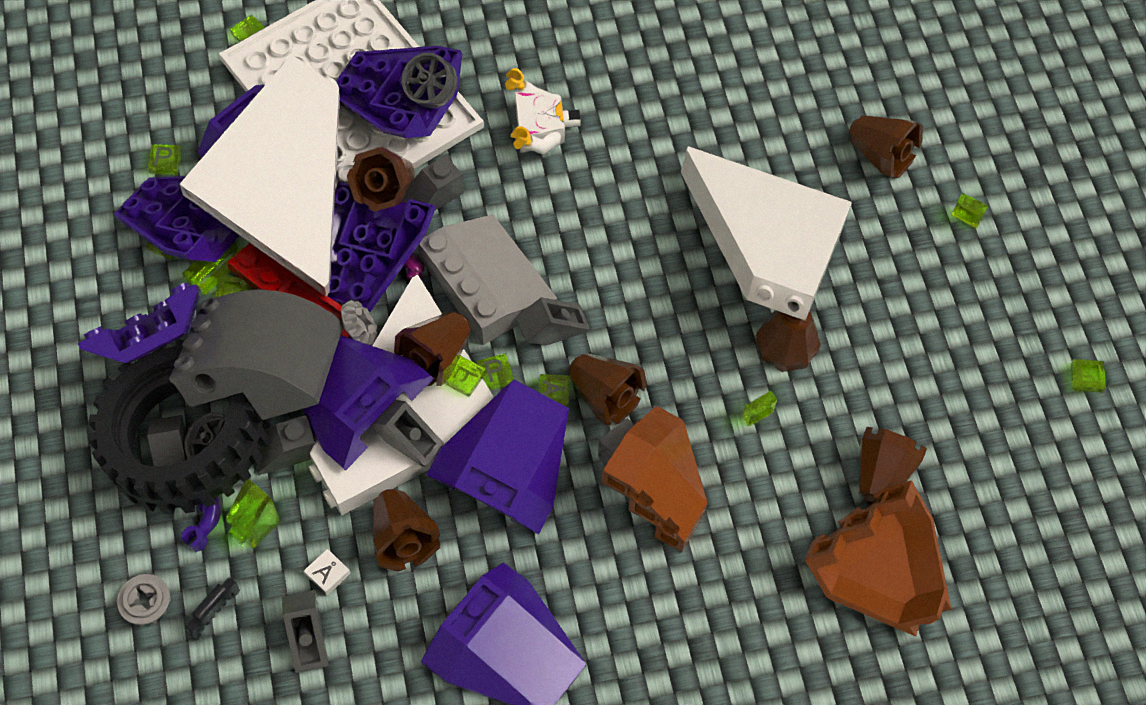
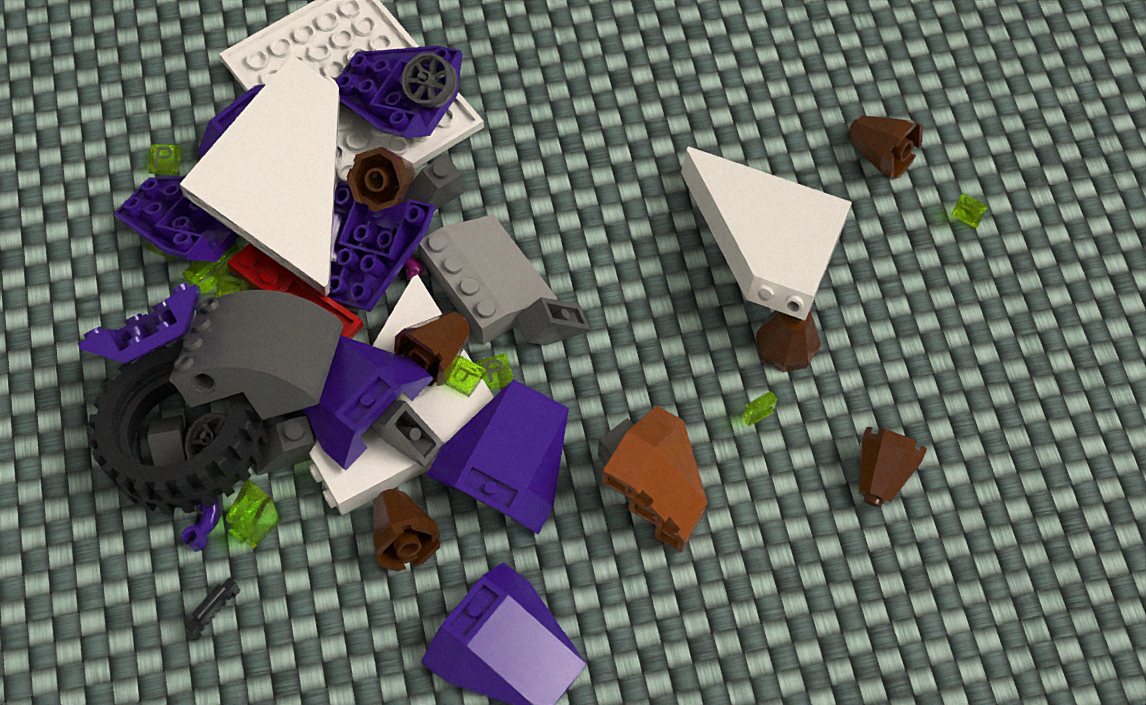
(129, 597): light grey gear -> none
(246, 28): clear neon green tile -> none
(304, 631): dark grey slope -> none
(327, 572): white tile -> none
(358, 322): light grey gear -> none
(538, 115): white torso -> none
(555, 387): clear neon green tile -> none
(607, 386): reddish brown cone -> none
(885, 561): dark orange panel -> none
(1088, 375): clear neon green tile -> none

